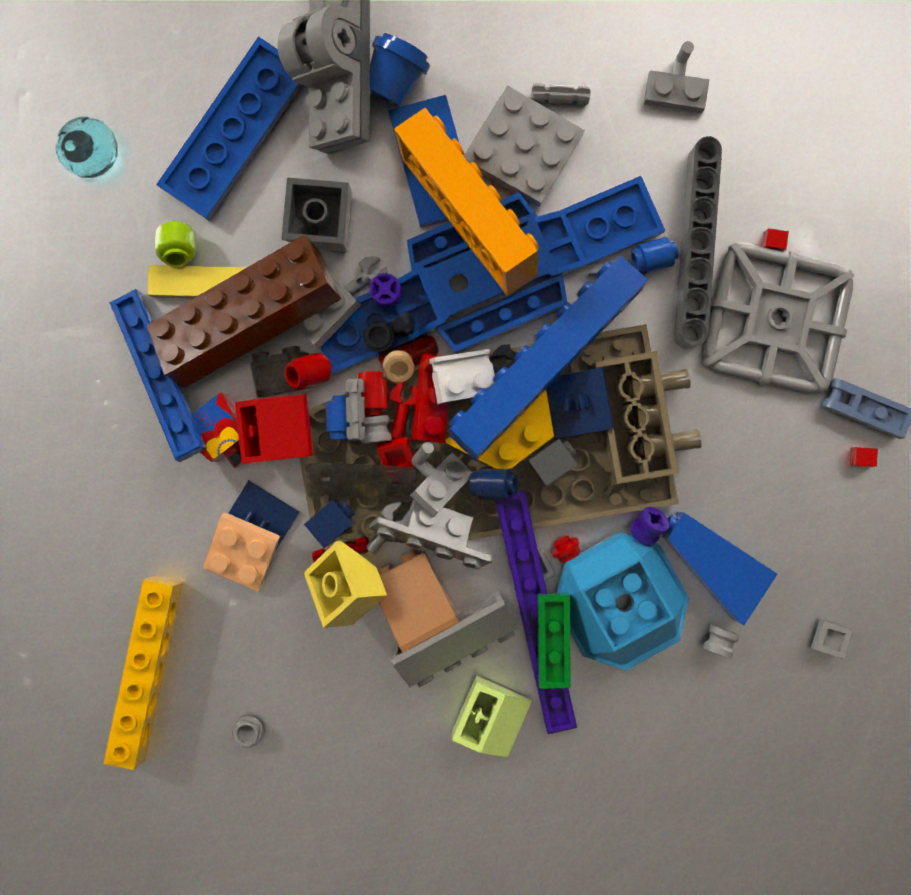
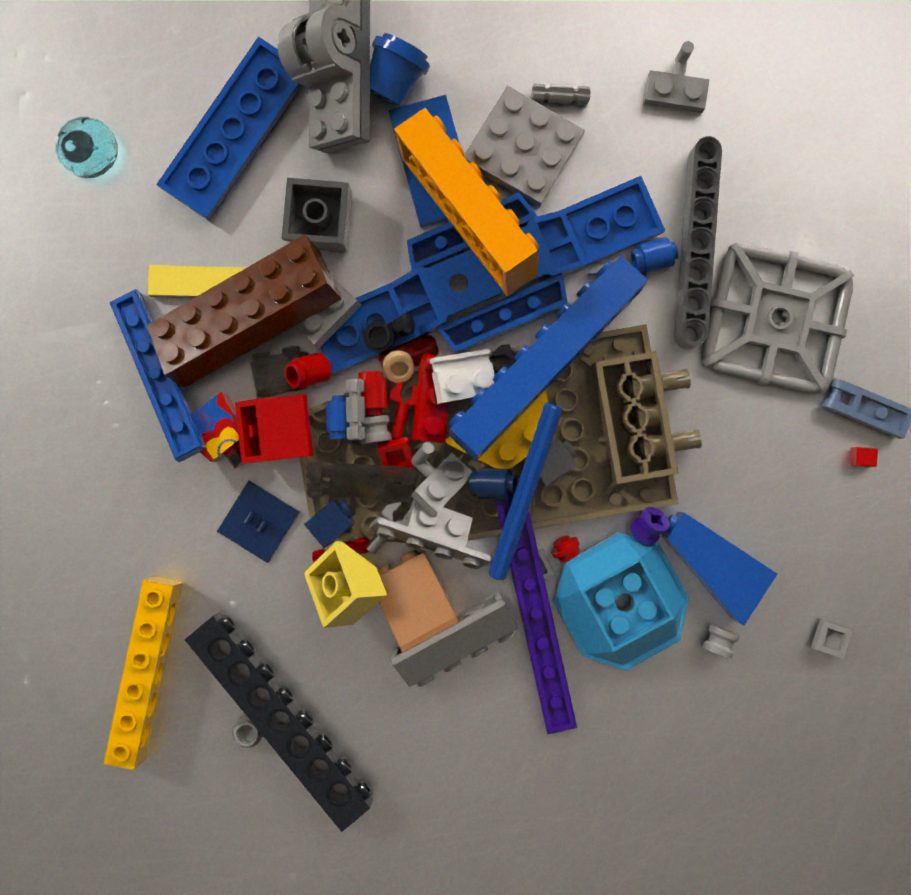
(175, 243): lime head -> none
(241, 551): light nougat plate -> none
(340, 808): none -> black brick
(364, 277): light grey bar -> none
(381, 286): dark purple wheel -> none
(490, 718): yellowish green slope -> none
(525, 491): none -> blue axle
(554, 640): green plate -> none
(579, 403): dark blue piece -> none
(775, 239): red piece -> none

